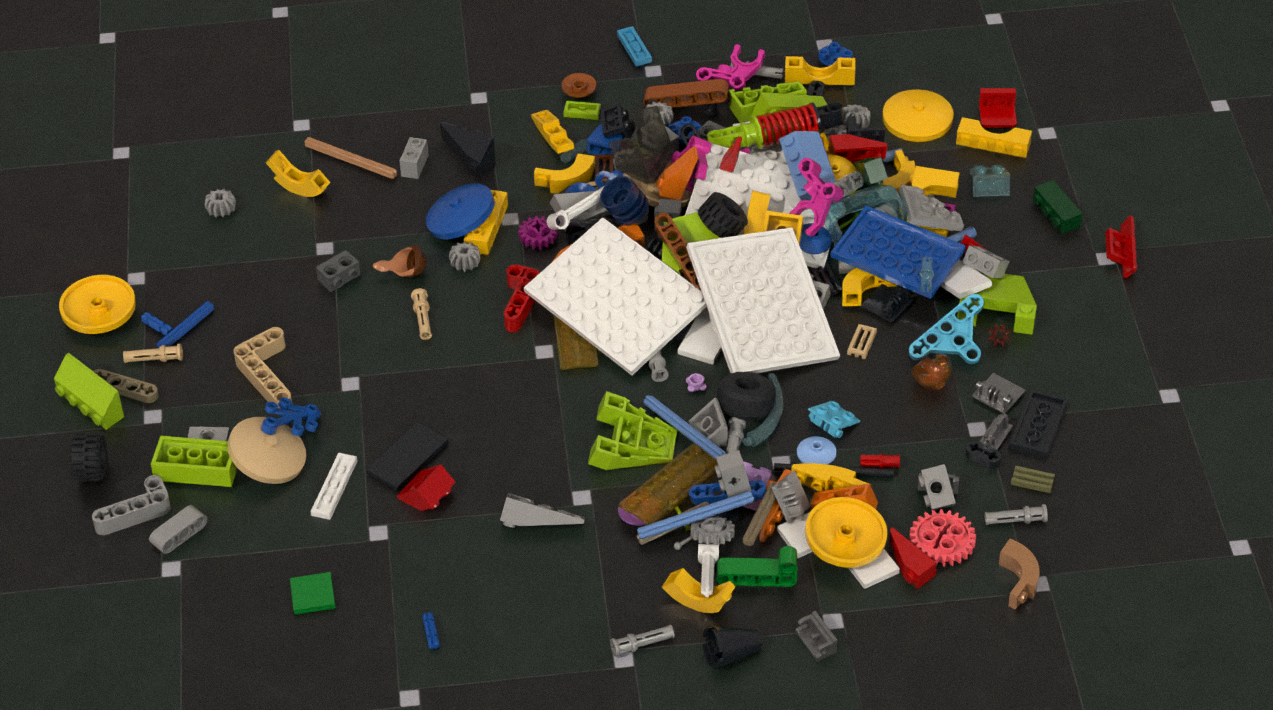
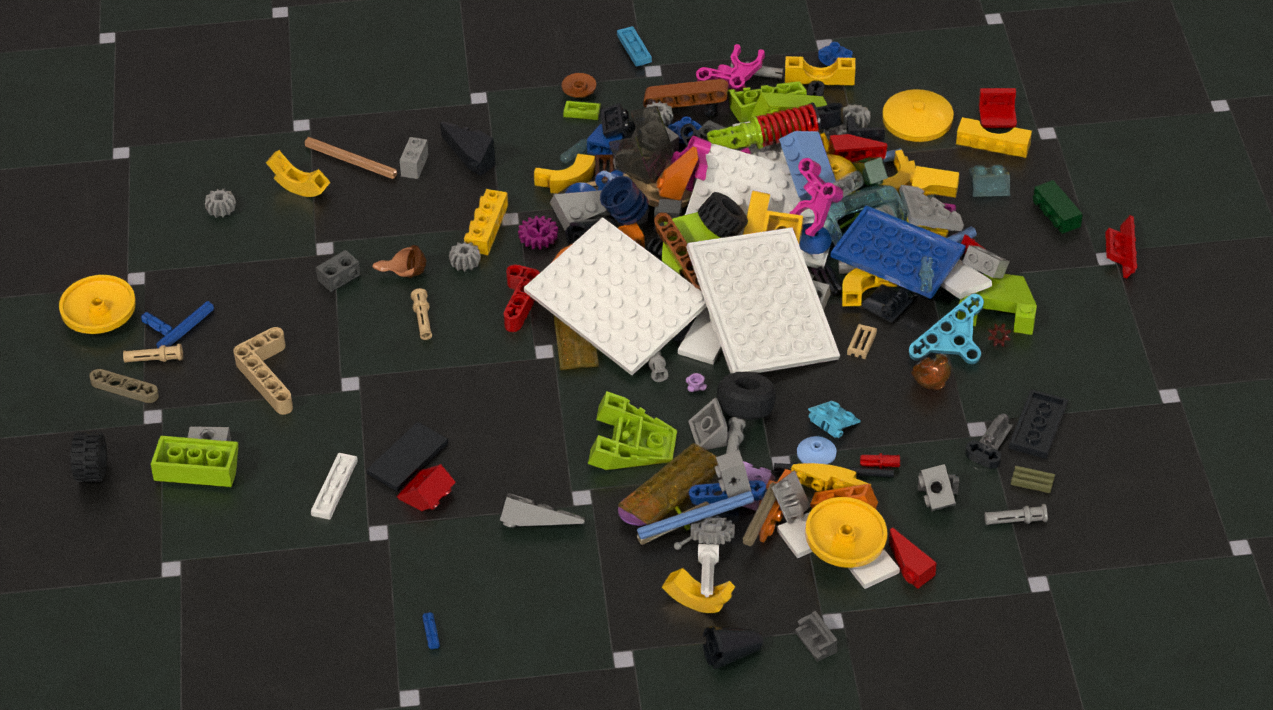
(88, 392): lime slope -> none
(133, 510): light grey beam -> none
(178, 529): light grey beam -> none
(266, 456): tan dish -> none
(308, 412): blue plant -> none
(312, 593): green tile -> none
(460, 211): blue dish -> none
(552, 131): yellow slope -> none
(573, 211): white axle -> none
(633, 641): light grey pin -> none
(683, 427): medium blue axle -> none
(731, 156): red slope -> none
(760, 571): green beam -> none
(768, 426): clear light blue animal -> none
(953, 545): coral gear -> none
(998, 393): flat silver hinge -> none
(1024, 564): medium nougat arch -> none

